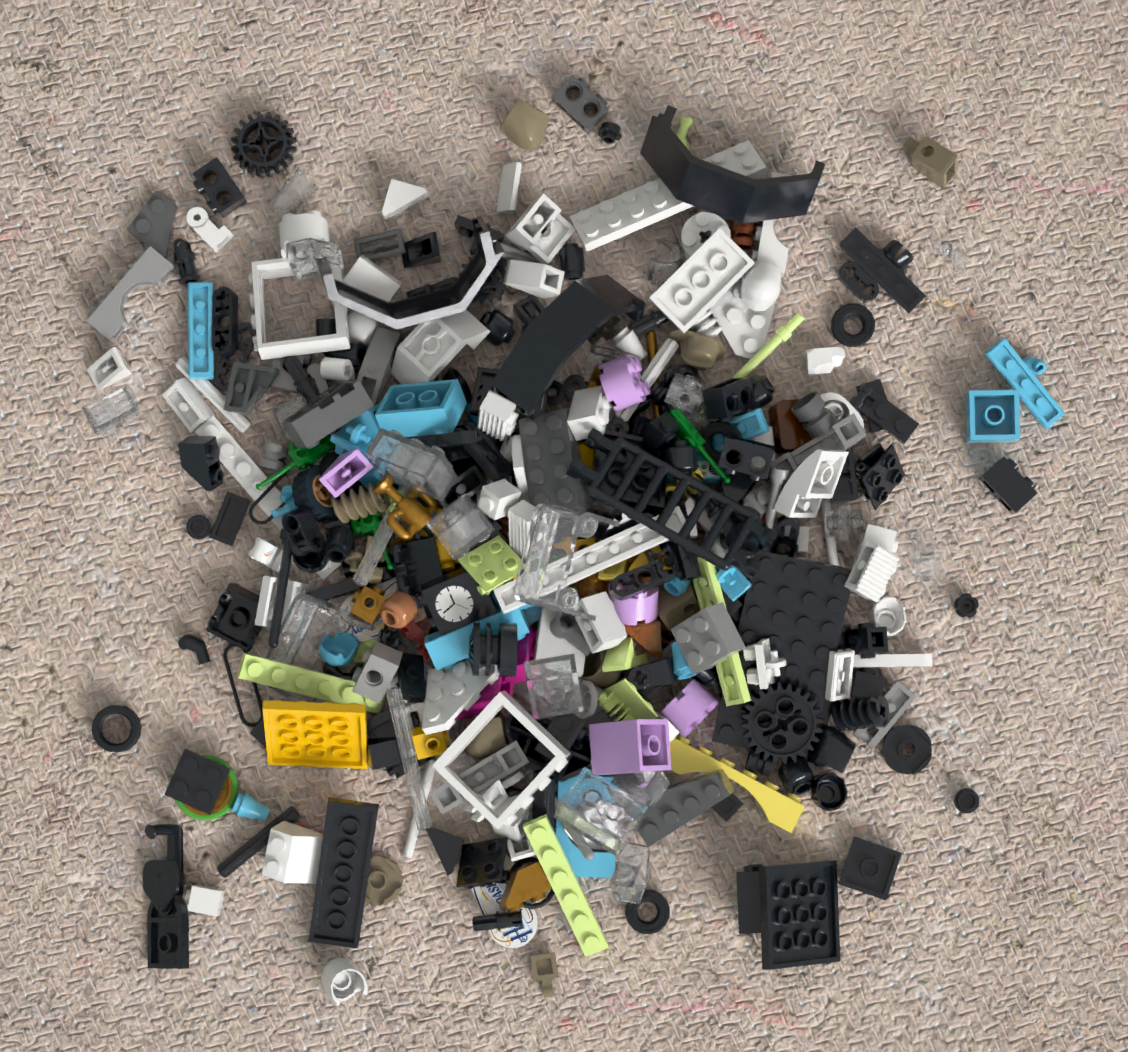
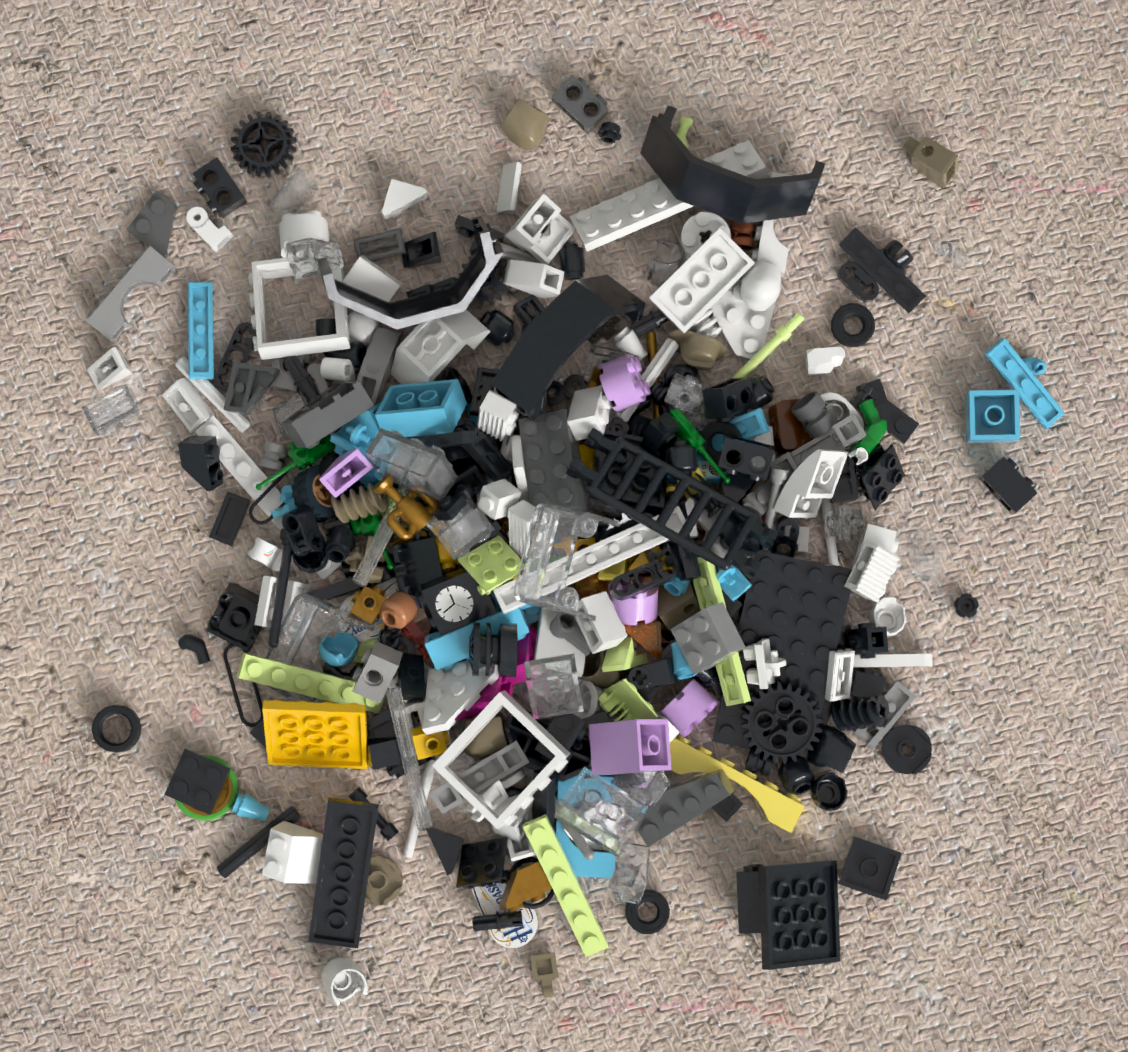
(167, 911): black plate -> none
(185, 261): black piece -> none
(198, 527): black plate -> none
(204, 900): white brick -> none
(218, 313): black beam -> none
(388, 830): none -> black bar
(452, 505): none -> black plate
(874, 429): none -> green arm
(966, 800): black plate -> none

